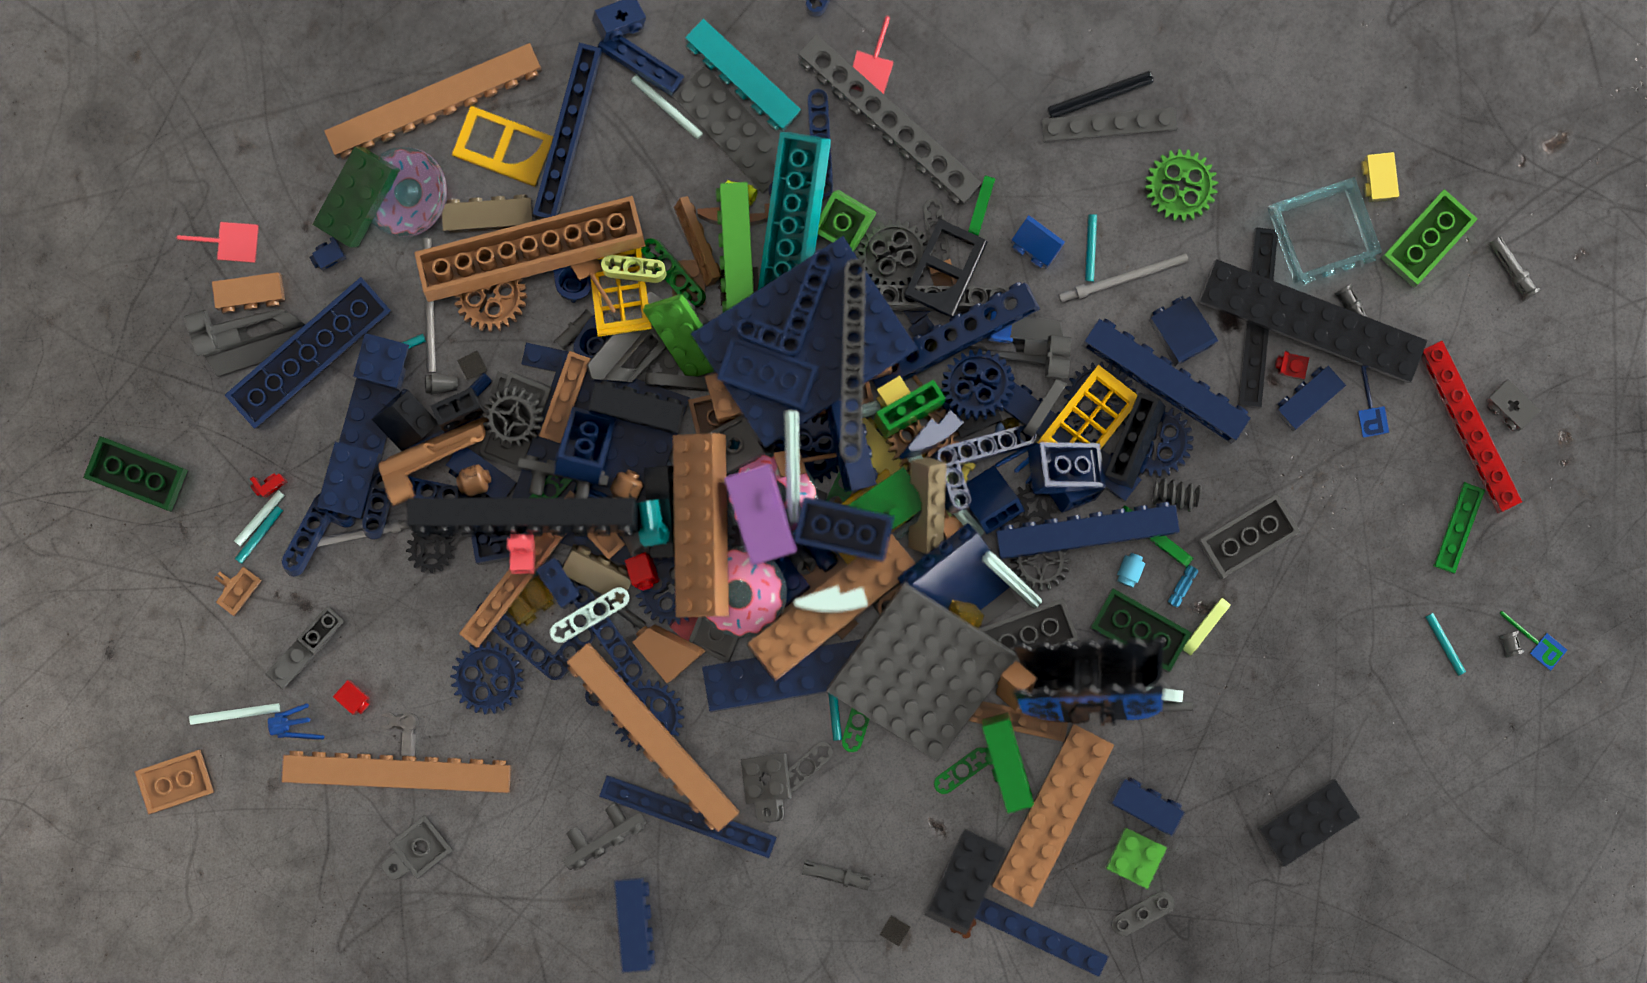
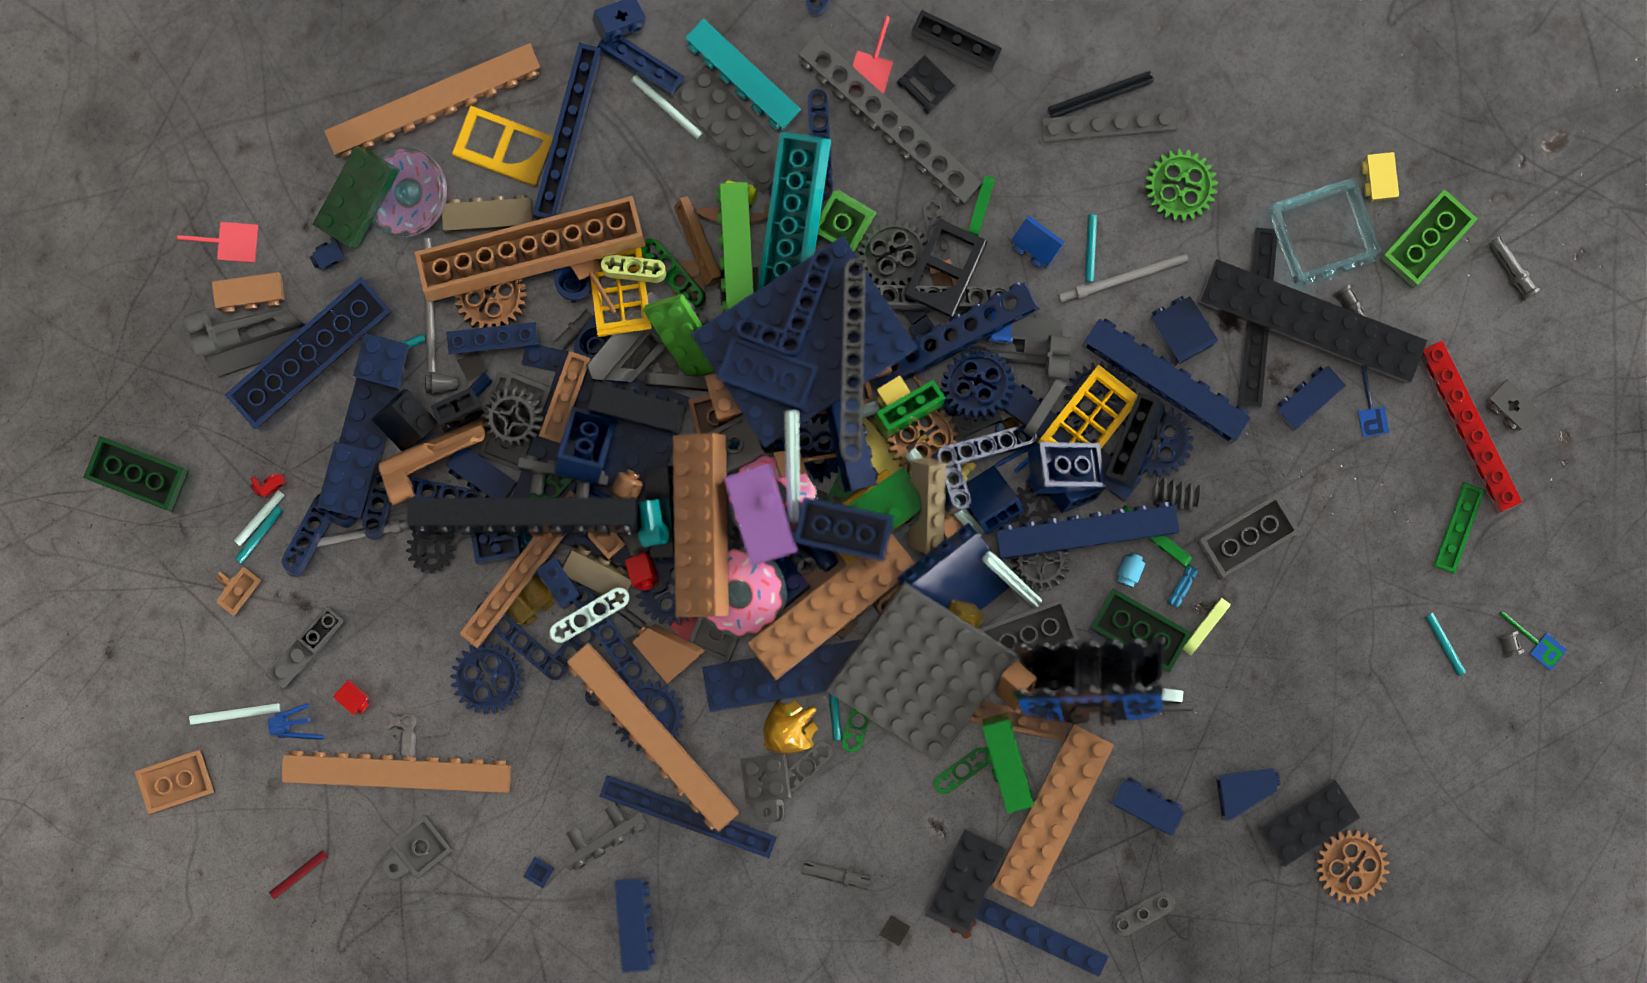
(298, 874): none -> dark red bar
(473, 480): medium nougat head -> none
(492, 338): none -> dark blue plate
(522, 553): coral brick -> none
(538, 872): none -> dark blue plate
(786, 728): none -> pearl gold piece
(832, 601): light aqua slope -> none
(931, 79): none -> black plate
(932, 435): slope -> none
(956, 41): none -> black brick
(1135, 857): bright green brick -> none
(1244, 790): none -> dark blue slope
(1292, 365): red bracket -> none
(1368, 879): none -> medium nougat gear

